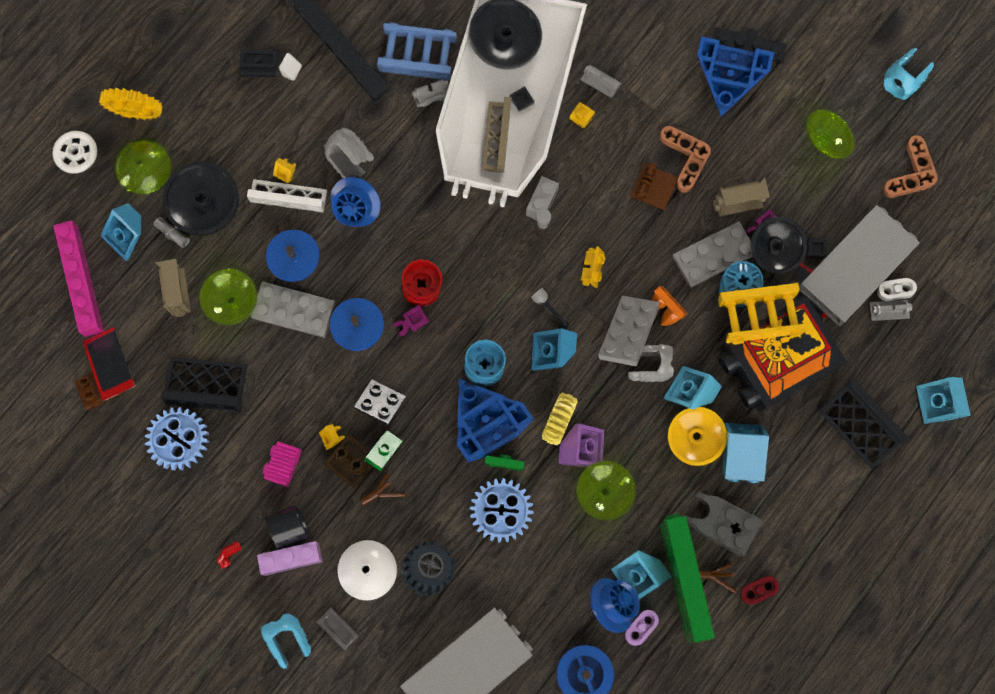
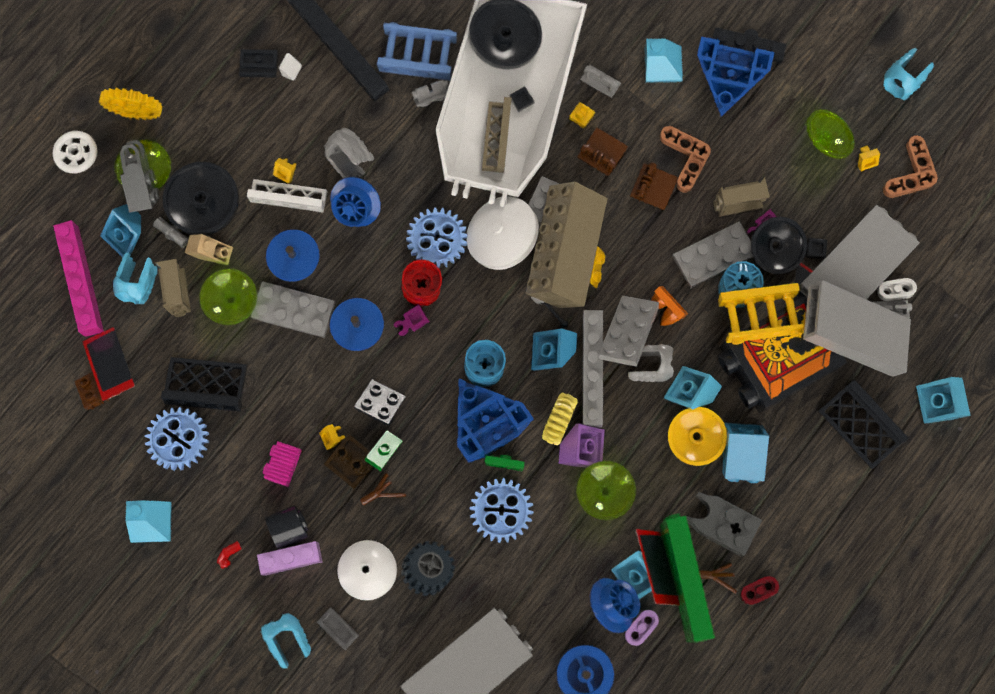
(134, 292): none -> medium azure piece
(137, 178): none -> dark grey brick
(148, 521): none -> medium azure slope
(208, 249): none -> tan slope
(440, 221): none -> light blue gear
(502, 235): none -> white dish
(566, 245): none -> dark tan brick
(592, 368): none -> light grey brick
(602, 151): none -> reddish brown hinge
(657, 567): none -> black sticker
(663, 61): none -> medium azure slope
(857, 328): none -> light grey brick
(868, 158): none -> yellow tile

